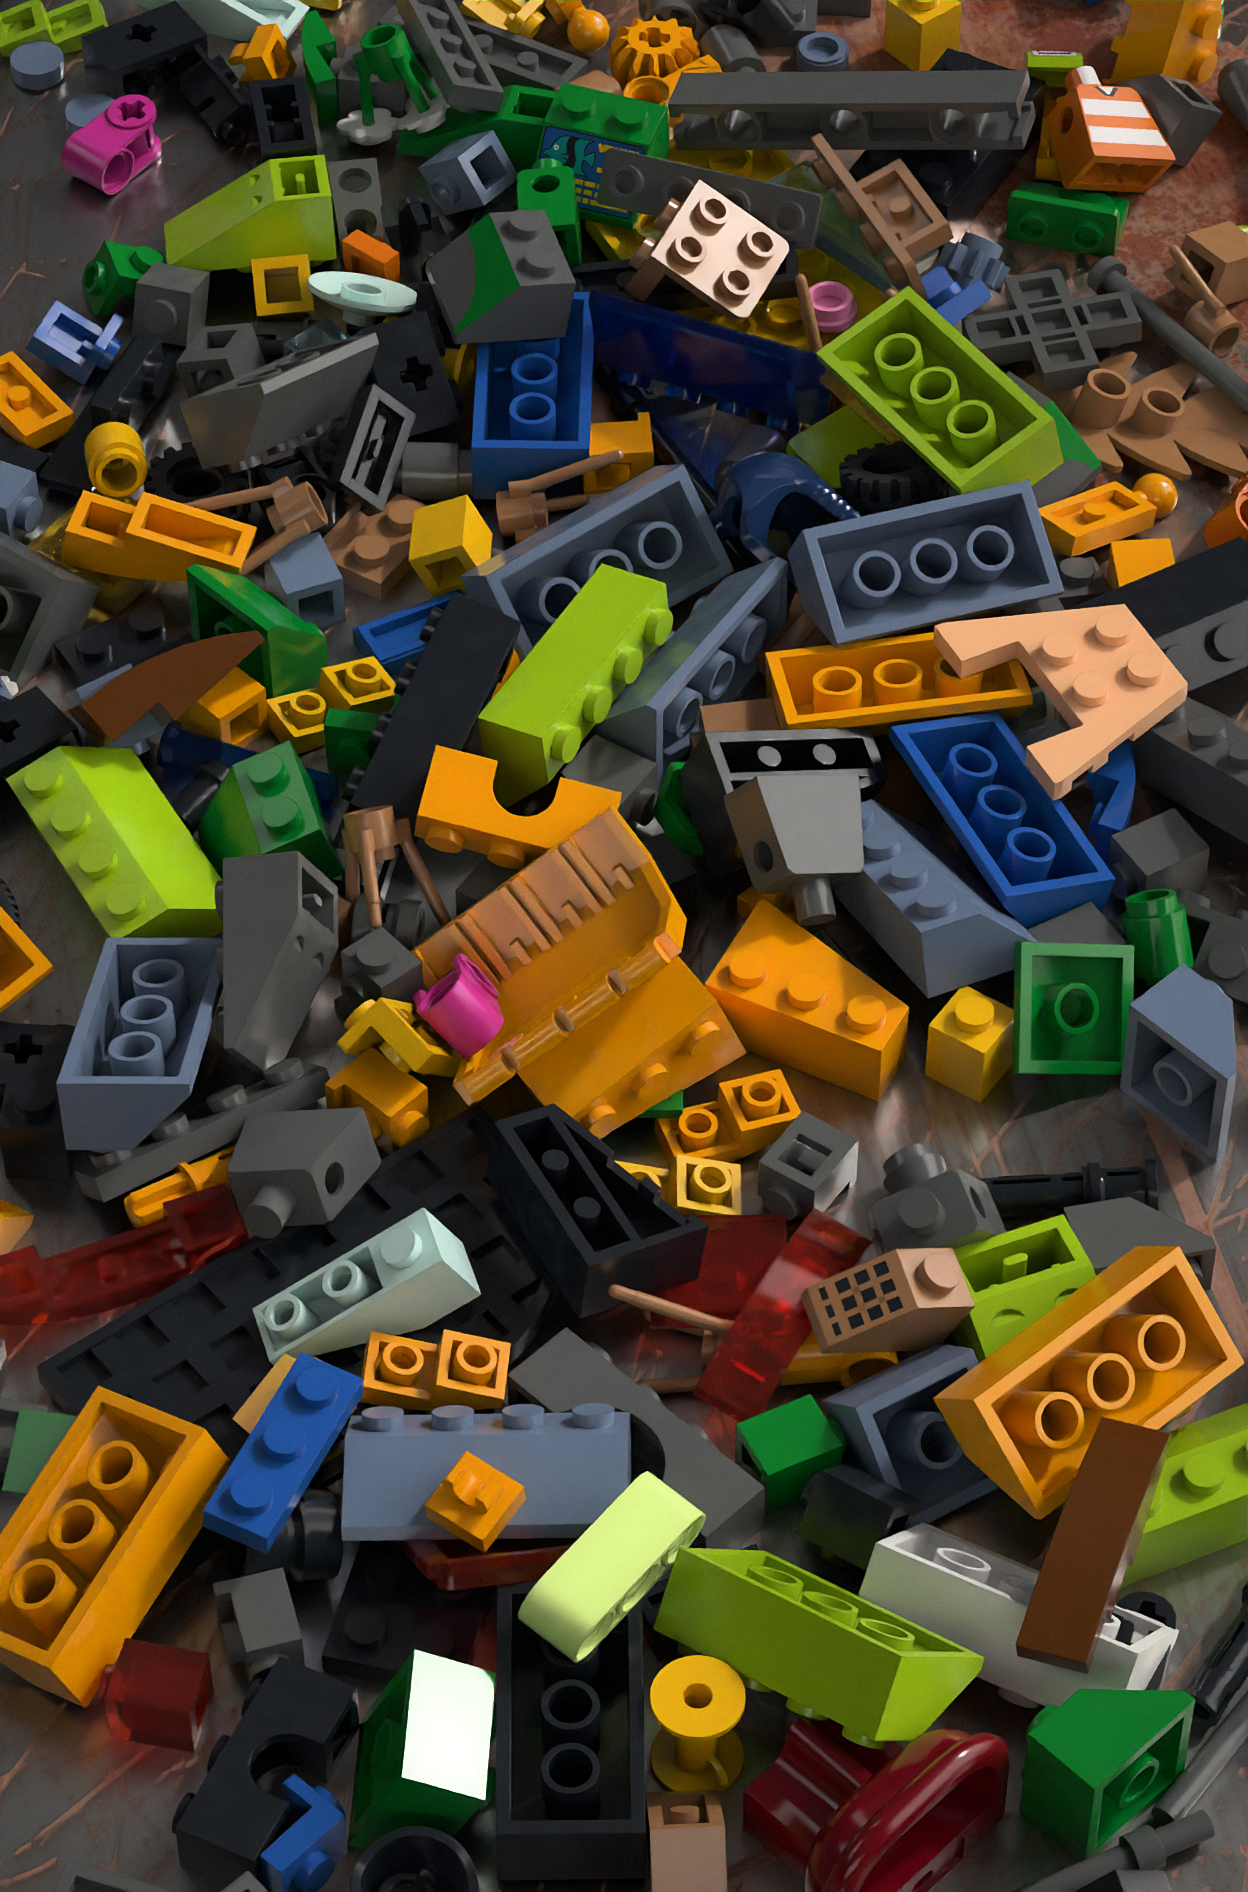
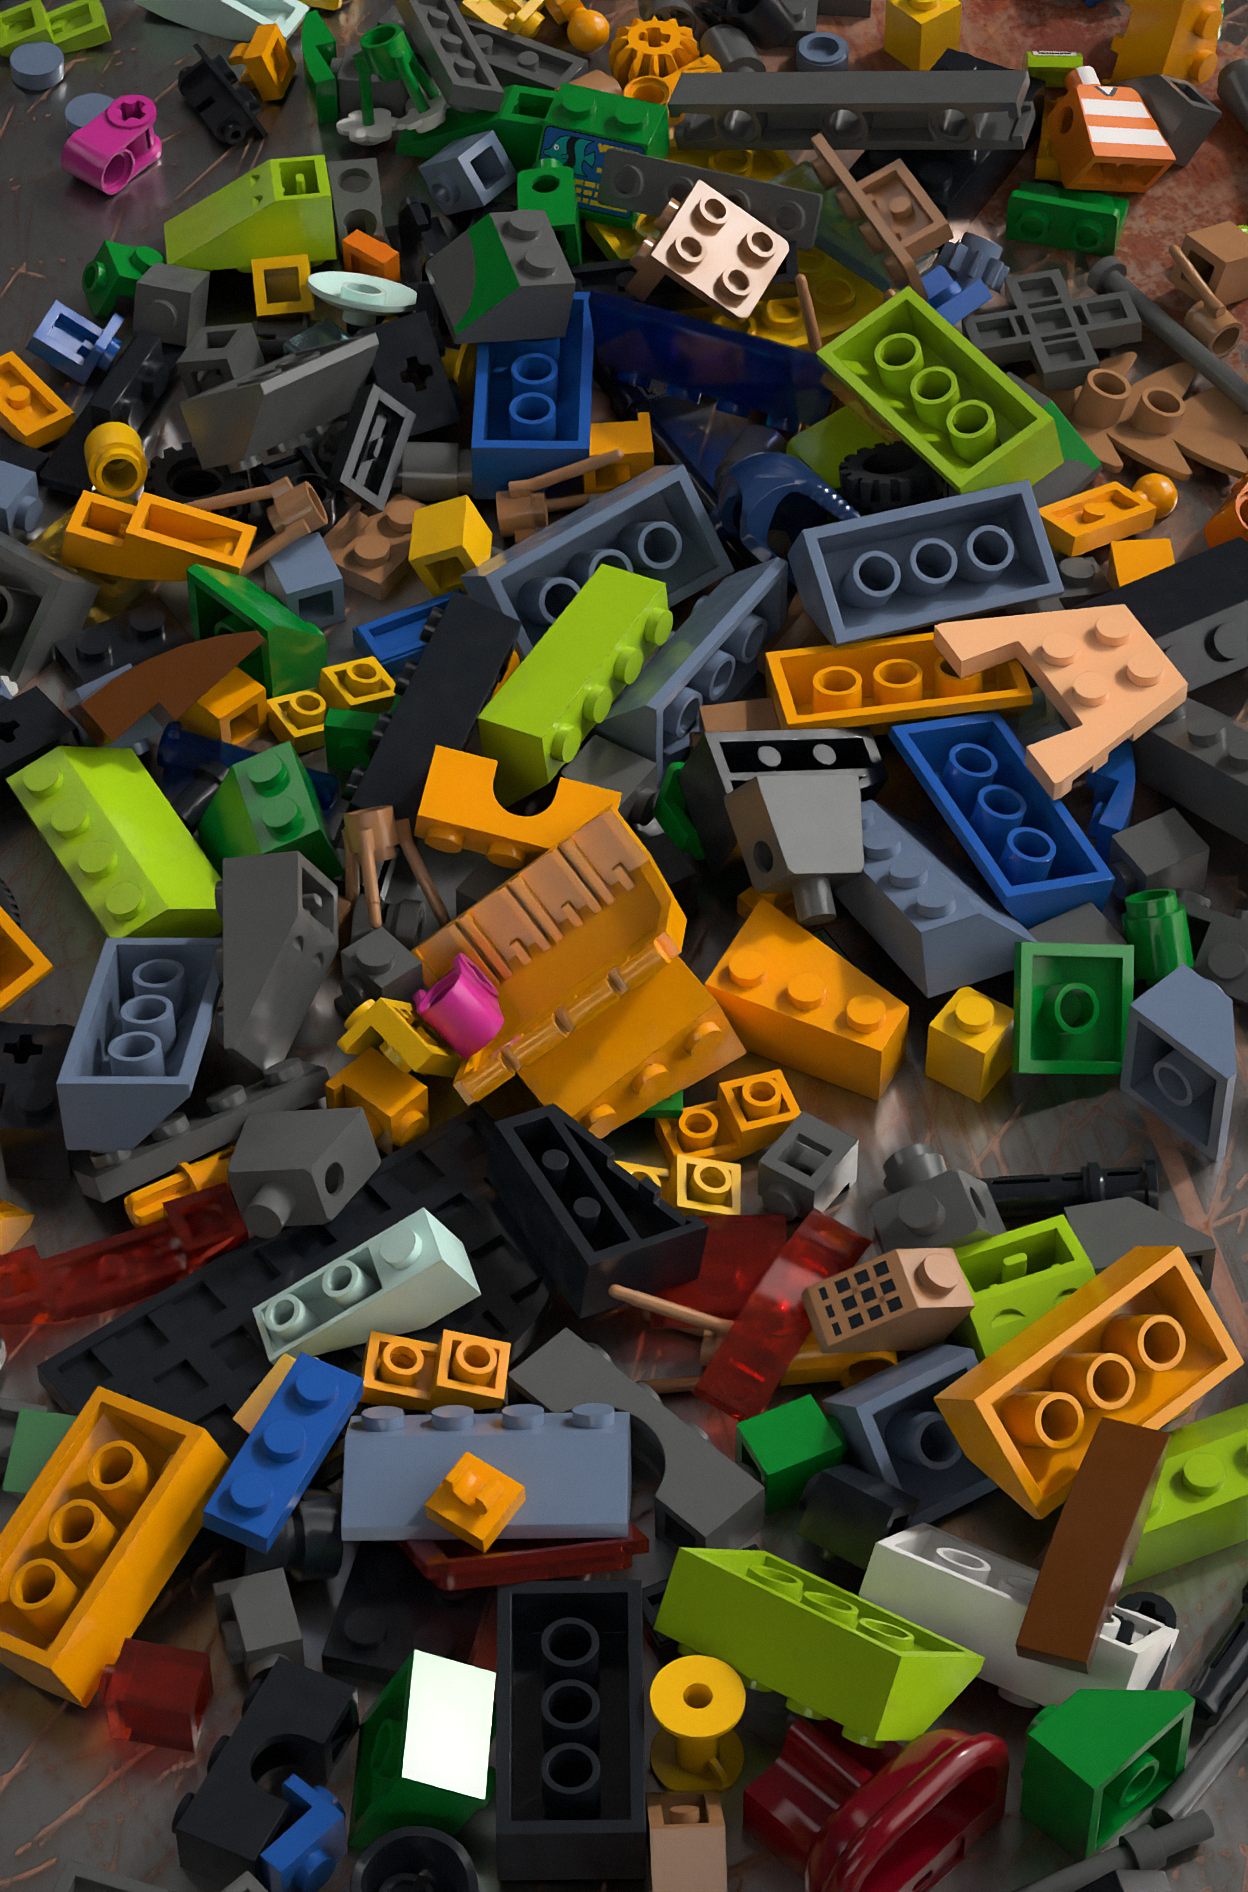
(143, 53): black brick -> none
(281, 119): black brick -> none
(611, 1566): yellowish green beam -> none
(832, 306): bright pink plate -> none

